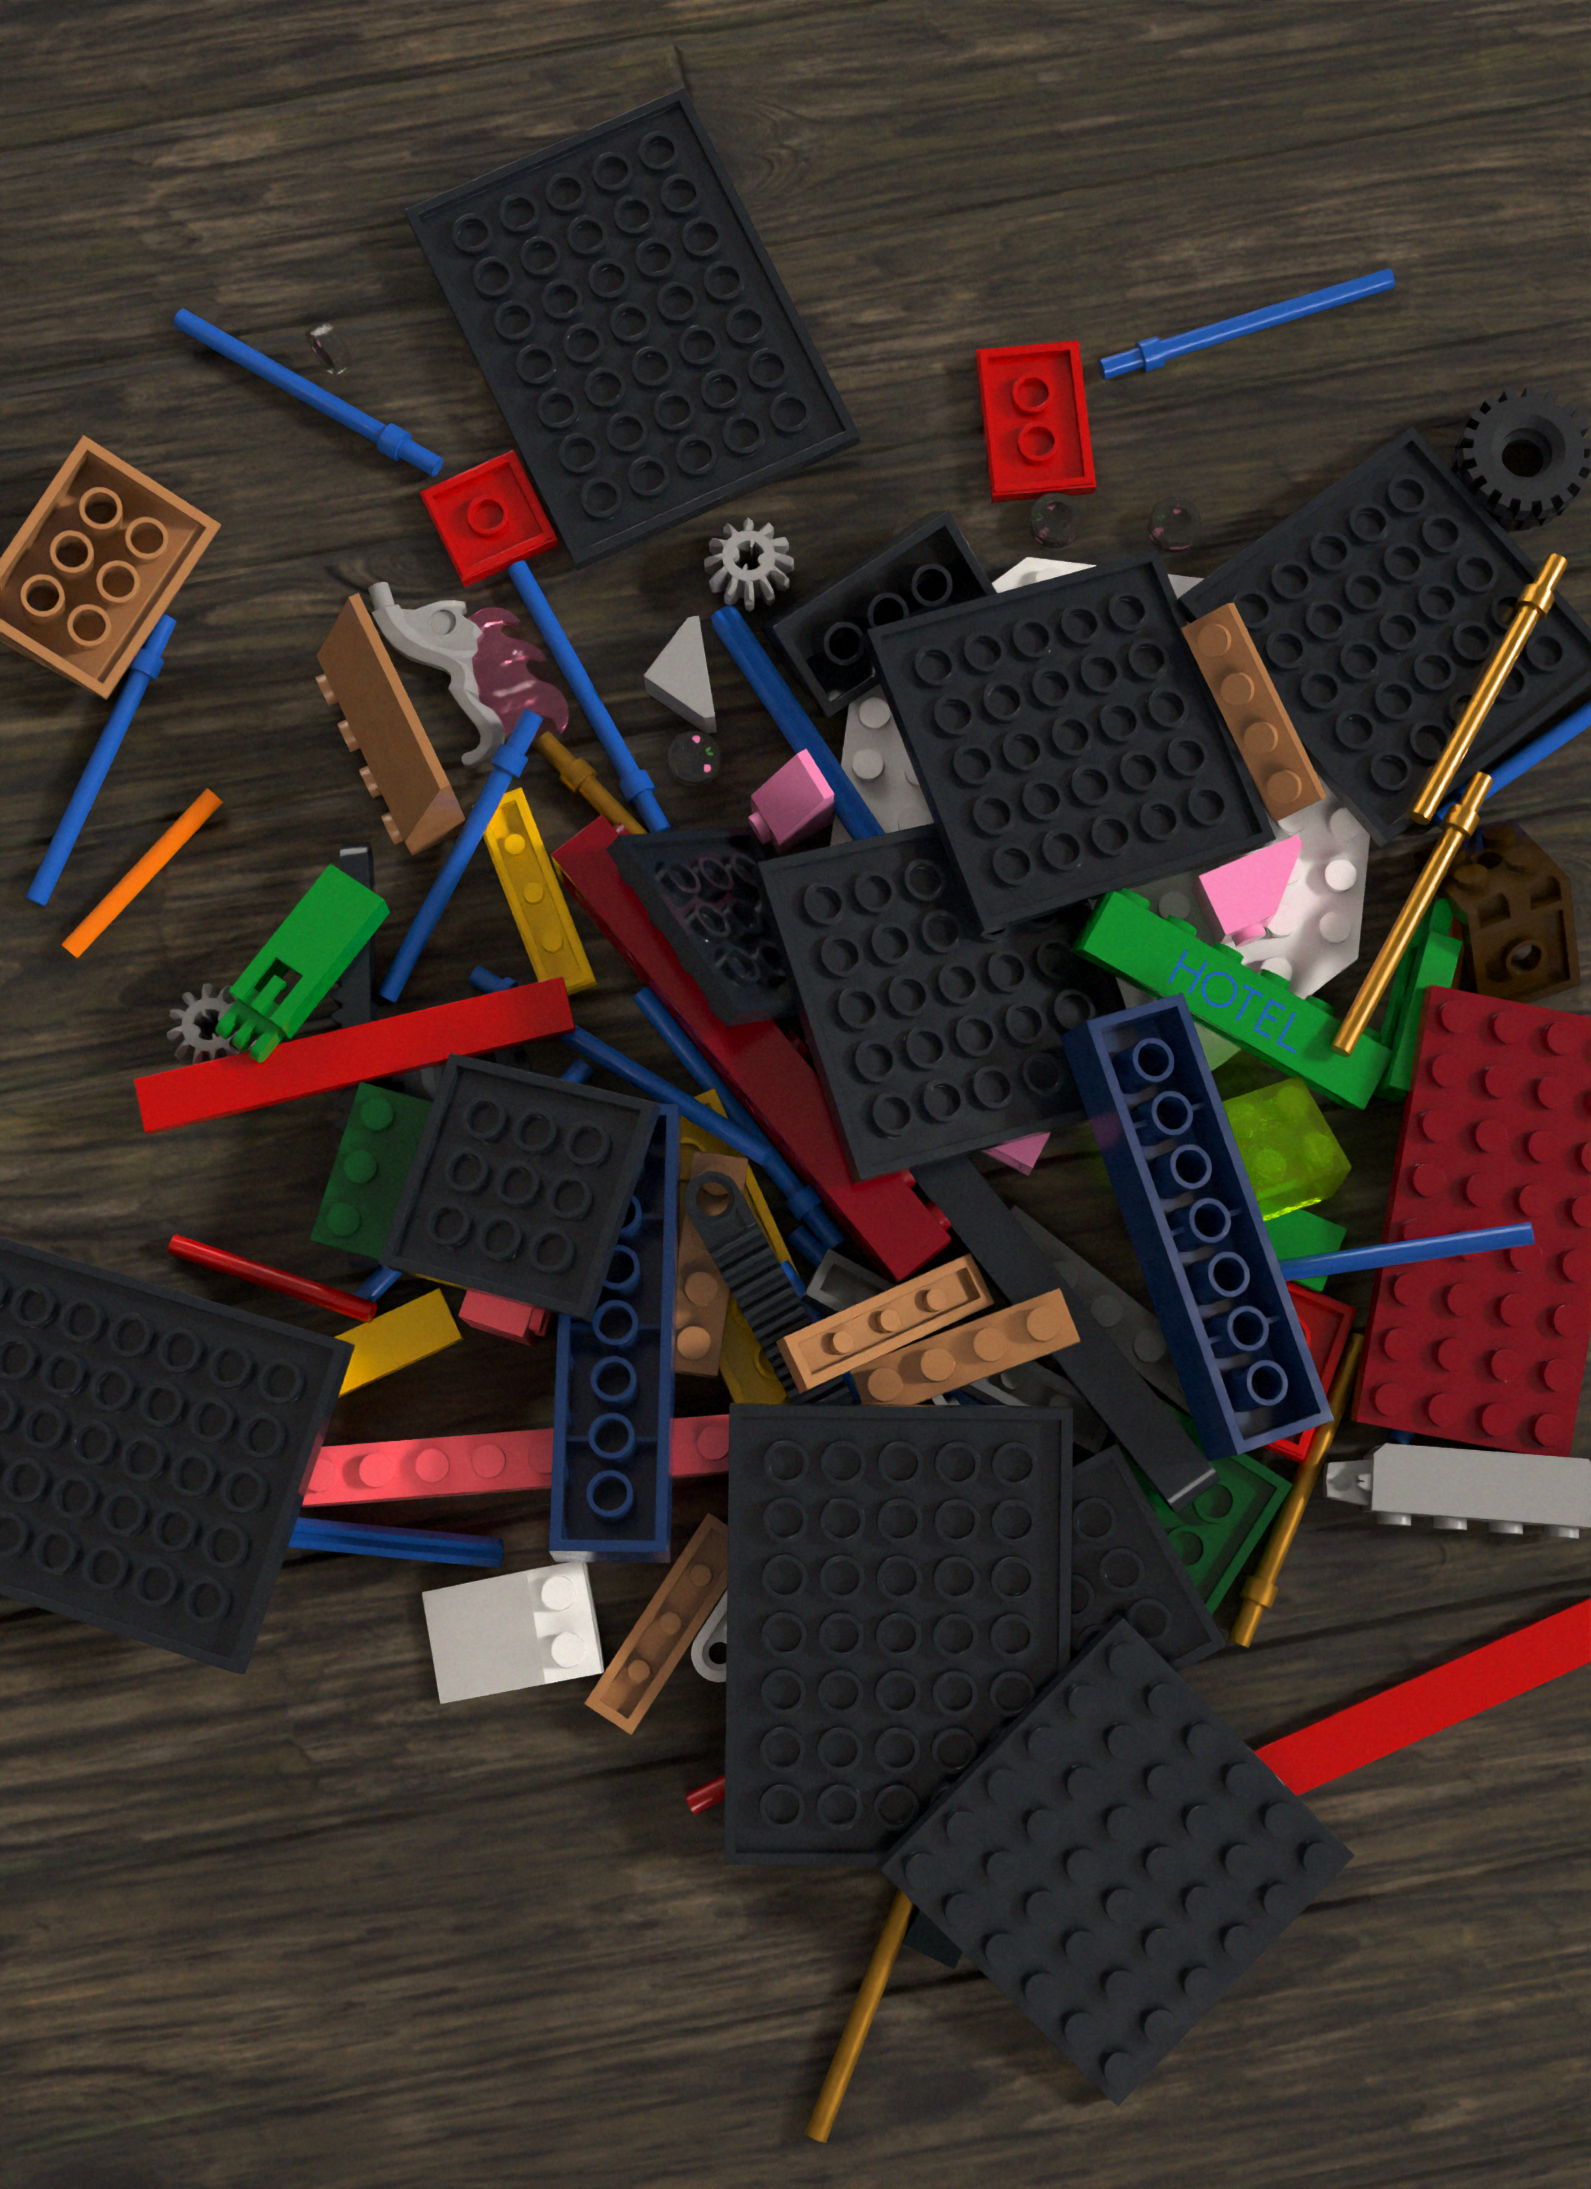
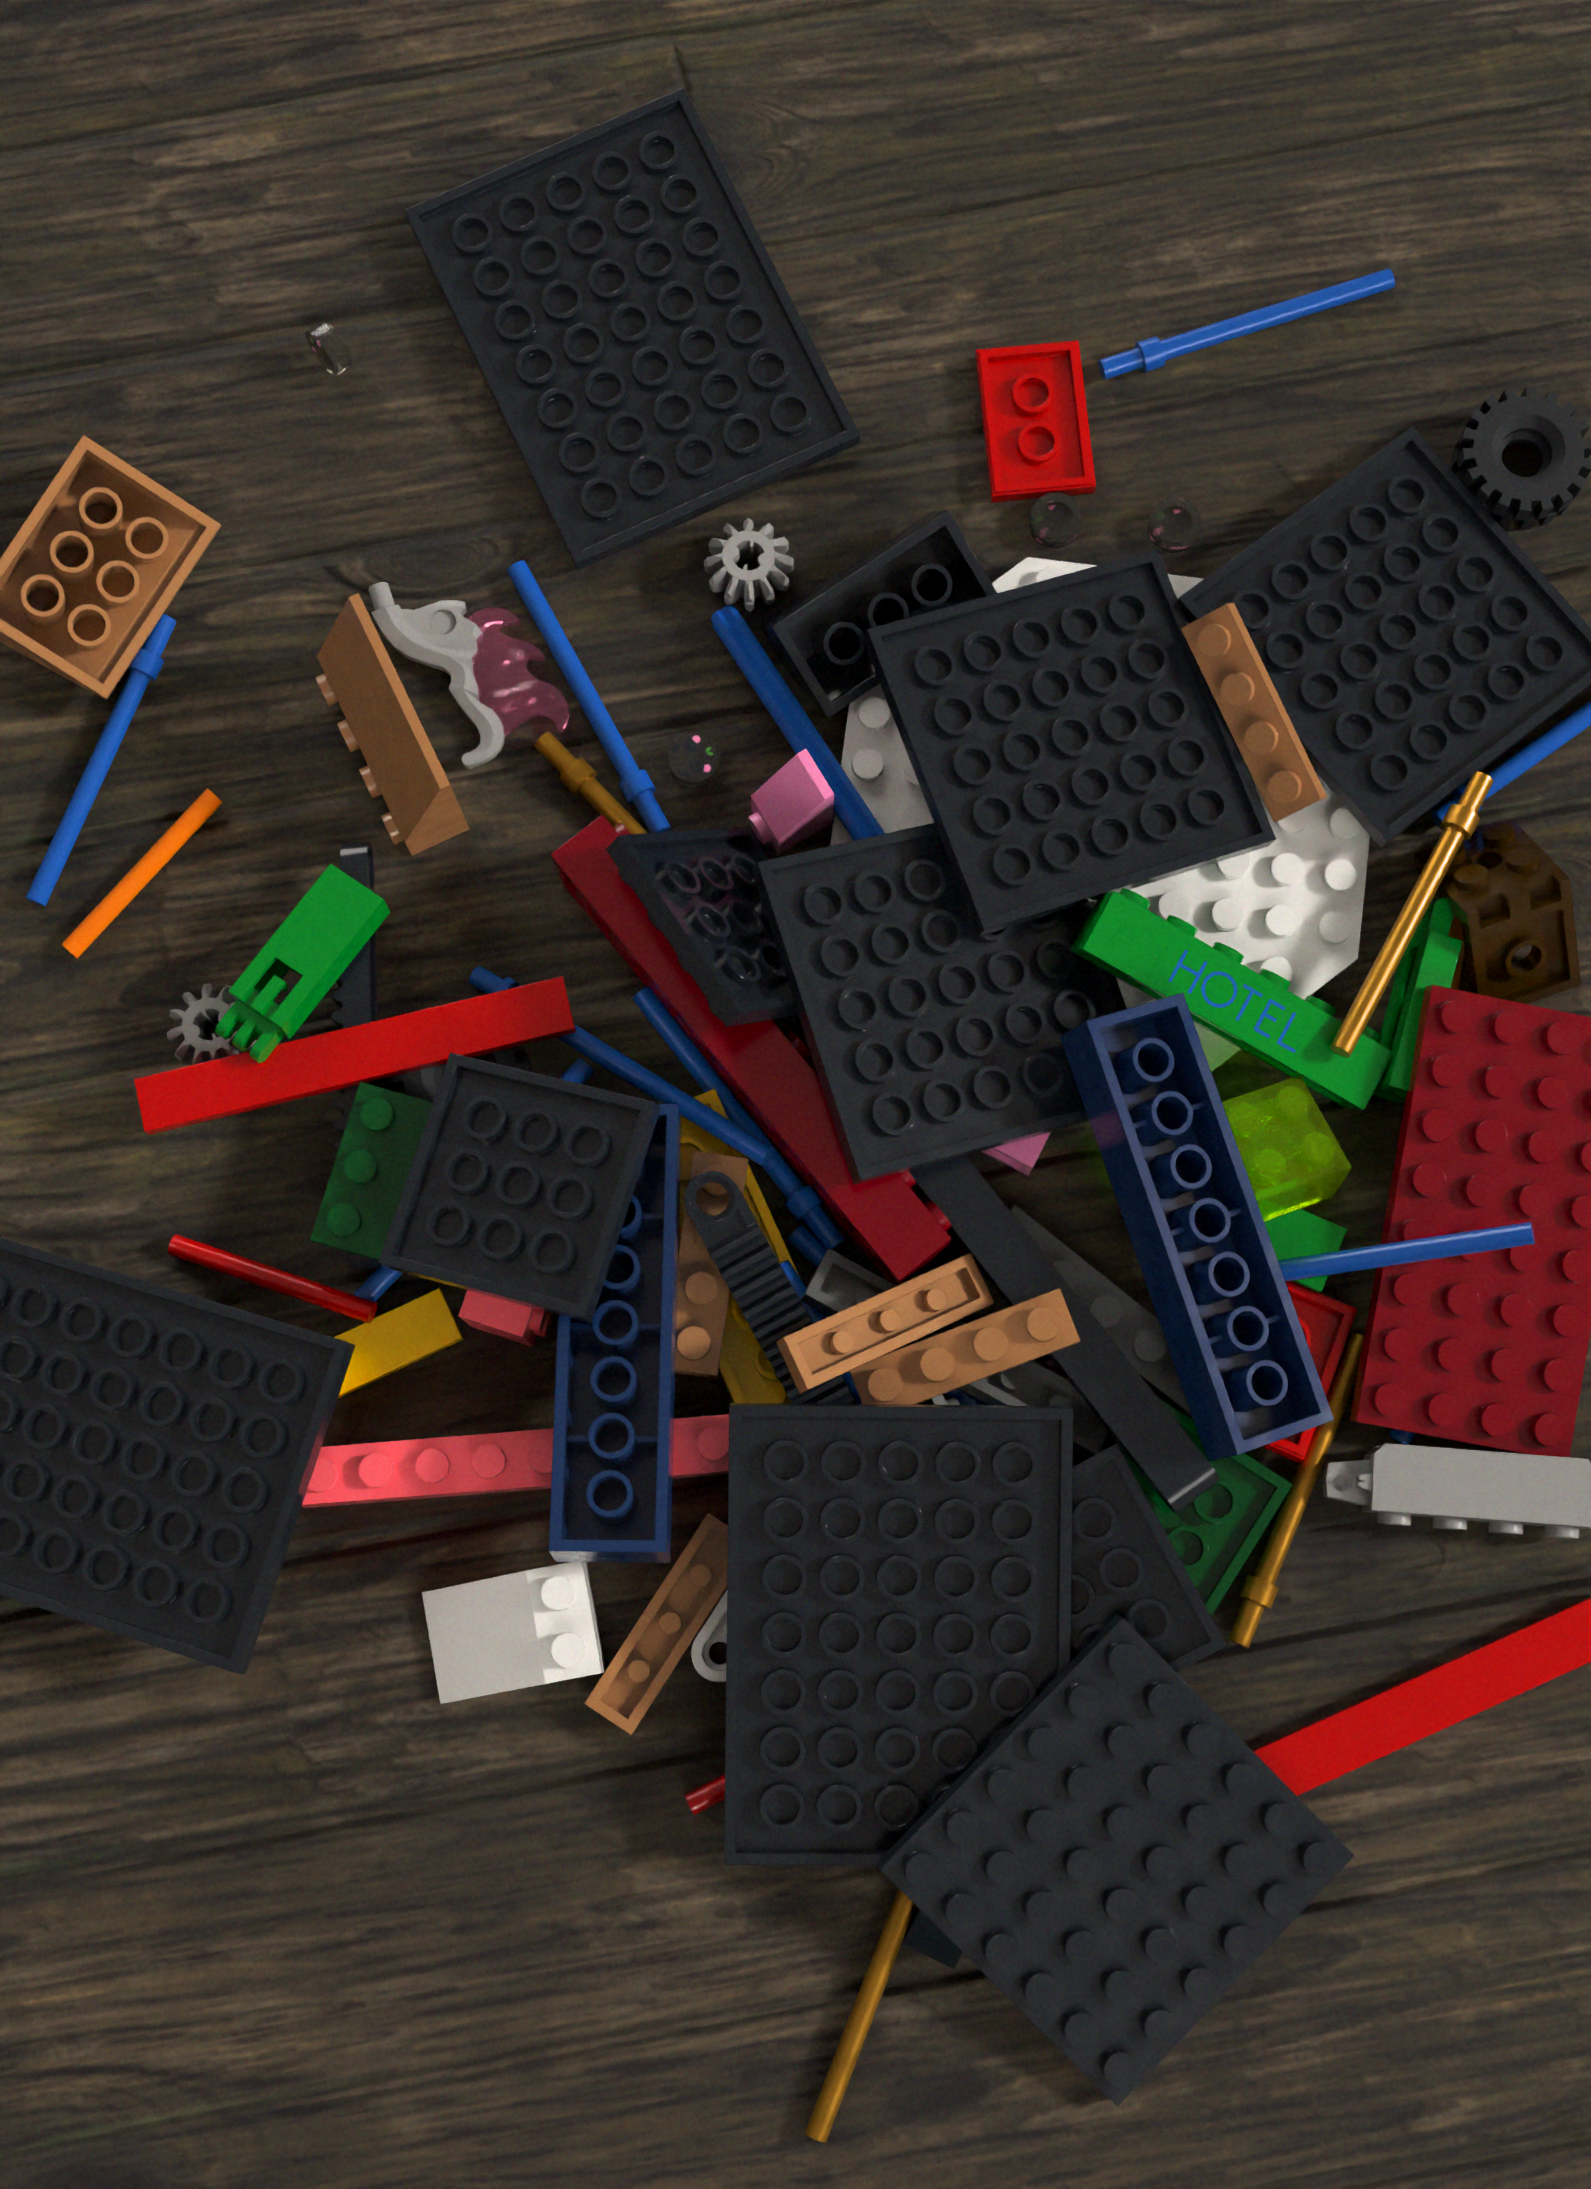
(390, 439): blue bar -> none
(398, 1542): blue axle -> none
(489, 518): red tile -> none
(507, 763): blue bar -> none
(535, 895): yellow tile -> none
(682, 679): light grey slope -> none
(1246, 893): bright pink slope -> none
(1531, 607): pearl gold bar -> none

